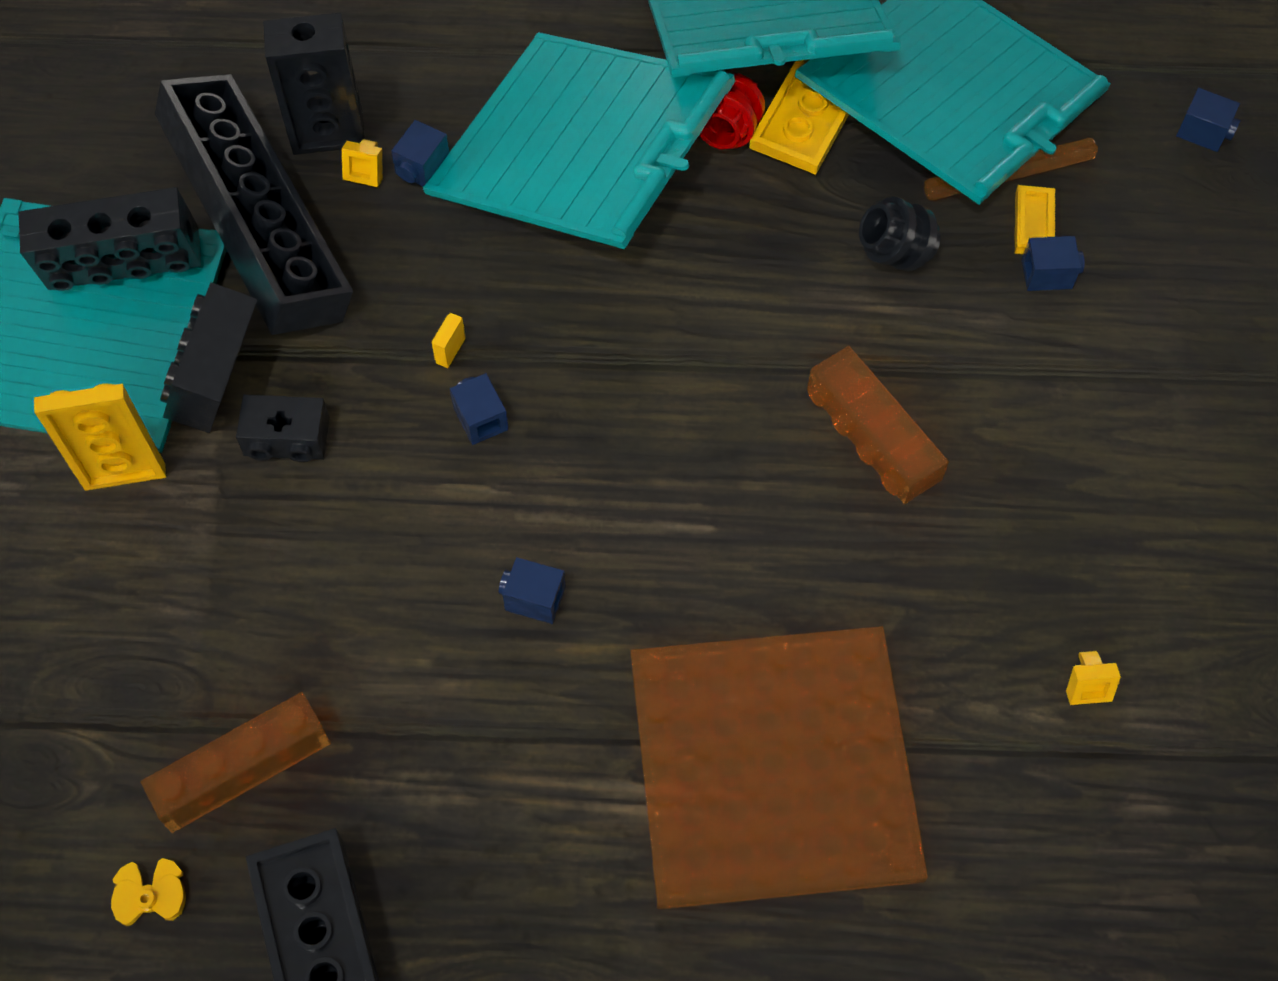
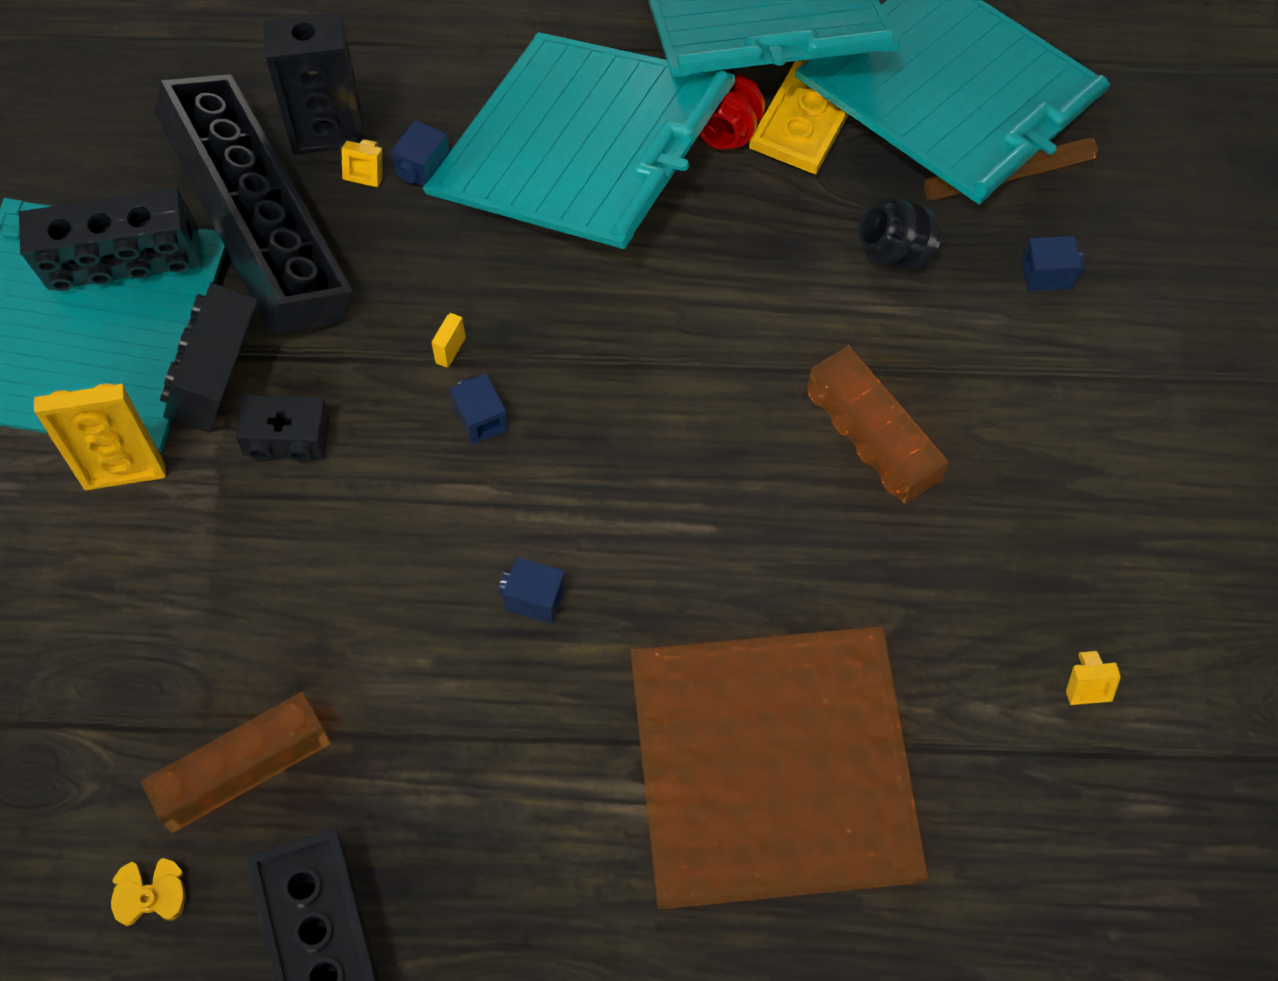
(1033, 214): yellow tile -> none
(1209, 120): dark blue brick -> none

